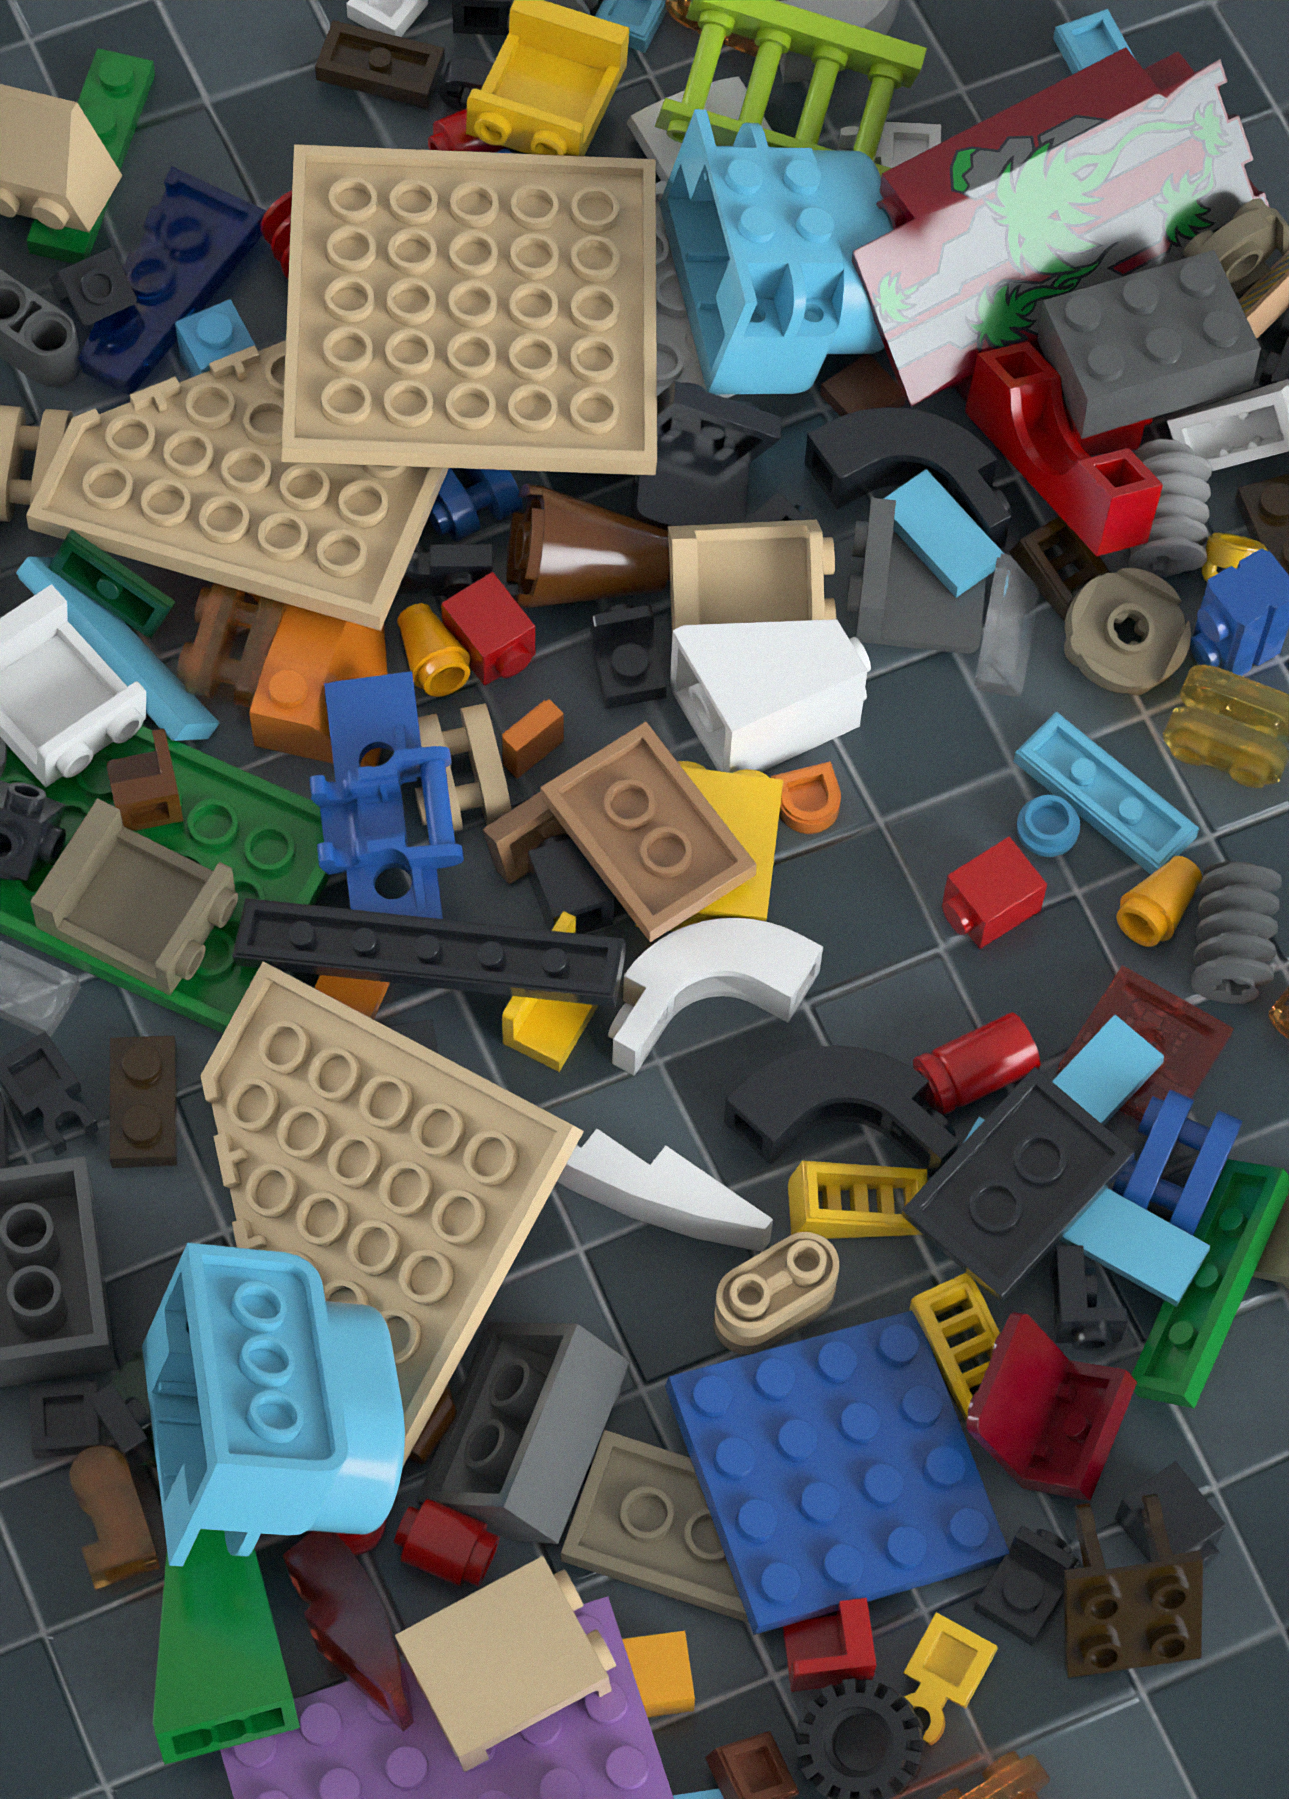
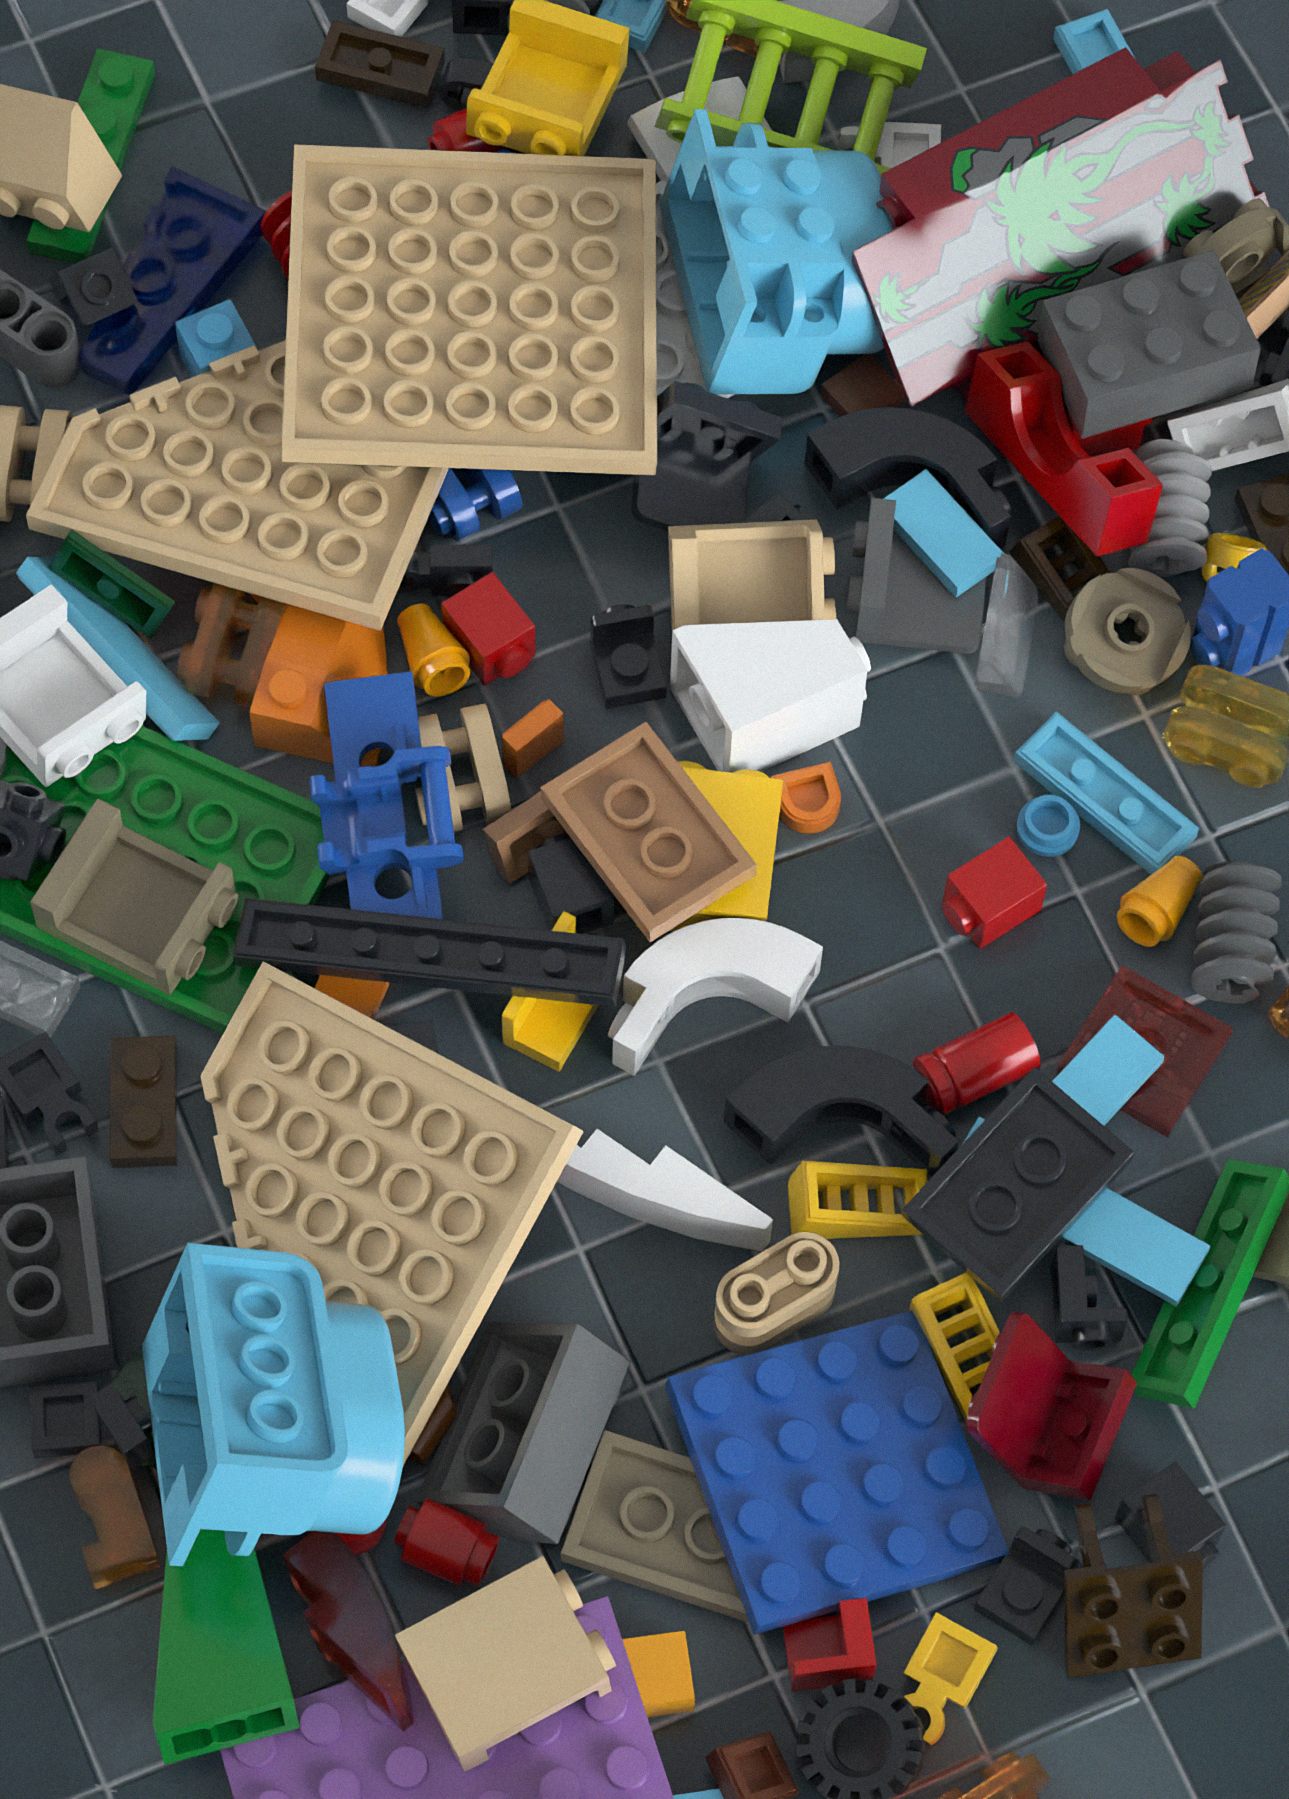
(146, 787): reddish brown panel -> none
(581, 551): reddish brown cone -> none
(1165, 1125): blue brick -> none

